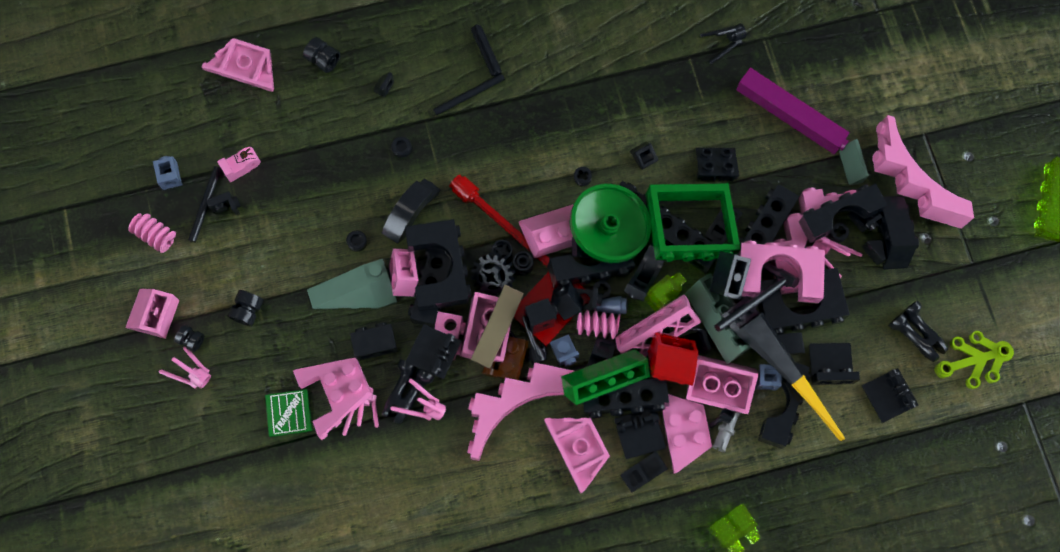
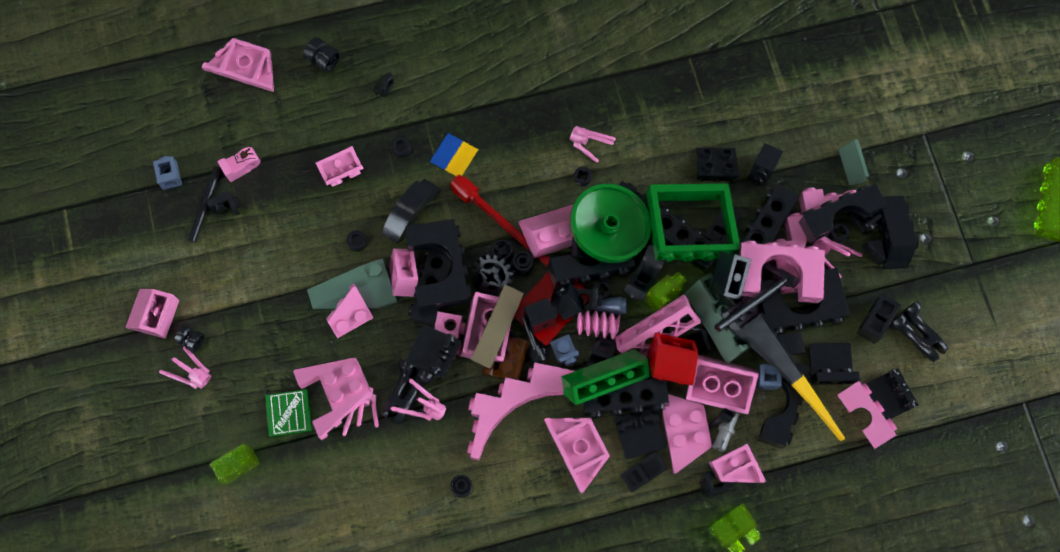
(152, 232): bright pink piece -> none
(232, 463): none -> clear neon green hips
(245, 308): black wheel -> none
(339, 166): none -> bright pink bracket
(349, 313): none -> bright pink wing
(373, 341): black brick -> none
(454, 155): none -> sticker
(461, 489): none -> black wheel
(468, 94): black bar -> none
(486, 50): black axle -> none
(581, 136): none -> bright pink plant
(644, 155): black slope -> none
(708, 488): none -> black bracket
(734, 33): black plant -> none
(737, 466): none -> bright pink wing
(765, 164): none -> black brick
(793, 111): magenta brick -> none
(878, 319): none -> black brick
(880, 429): none -> bright pink arch
(911, 181): bright pink arch -> none
(978, 359): lime plant -> none

